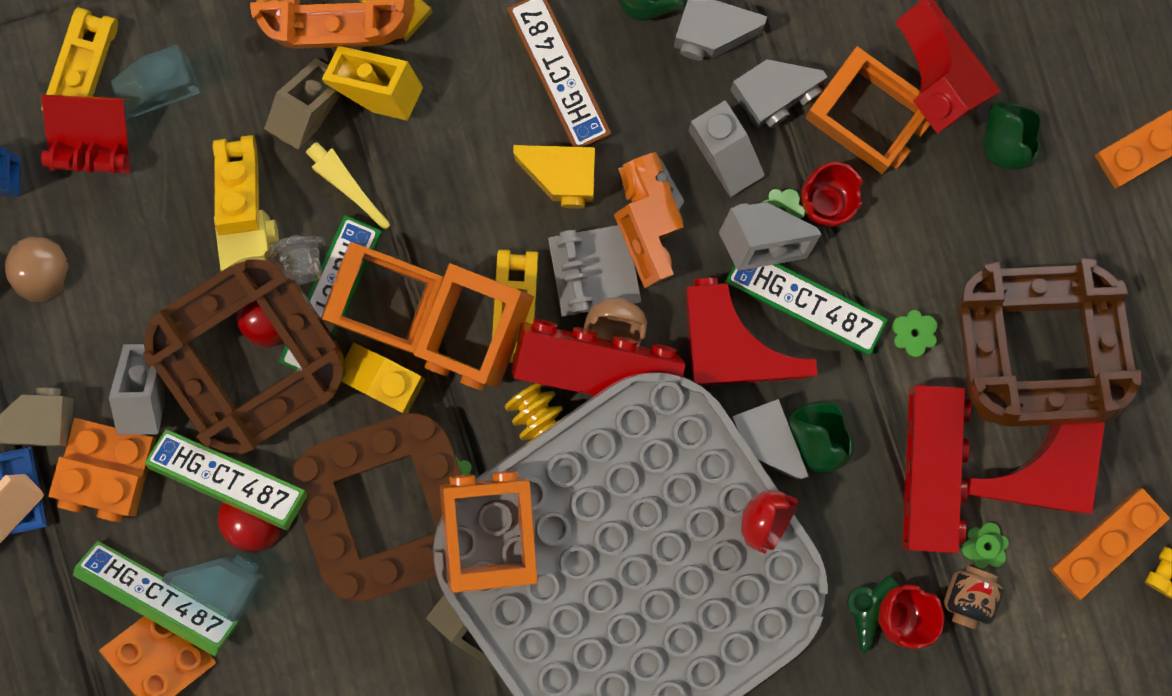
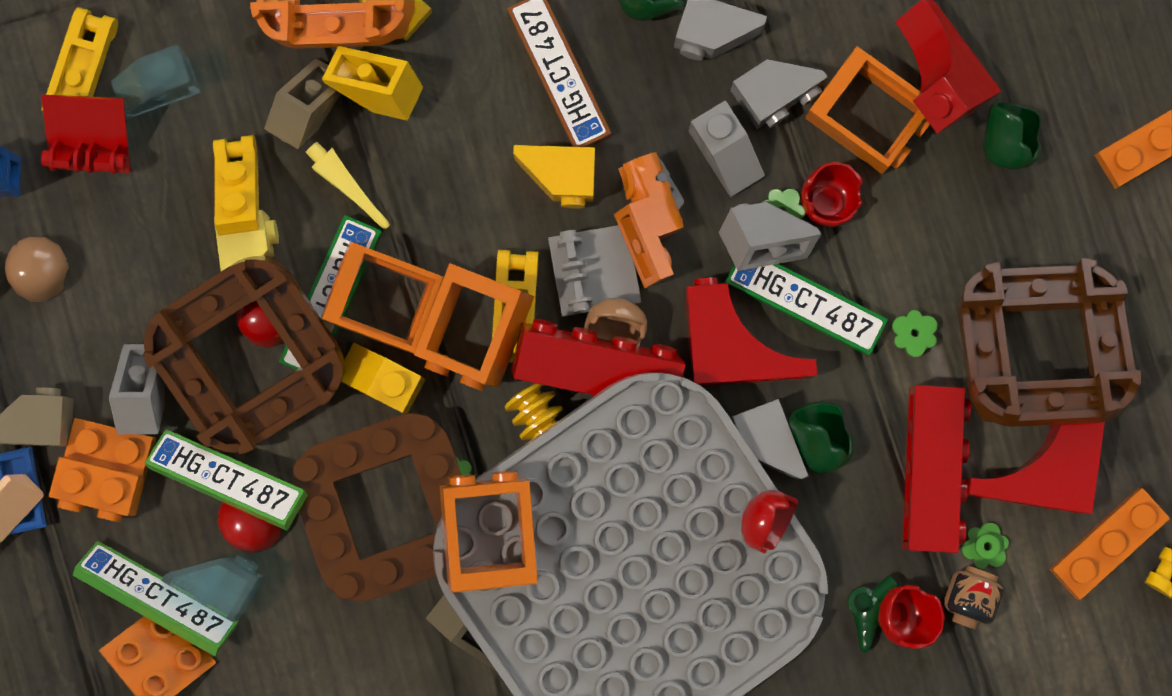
(299, 256): clear piece -> none

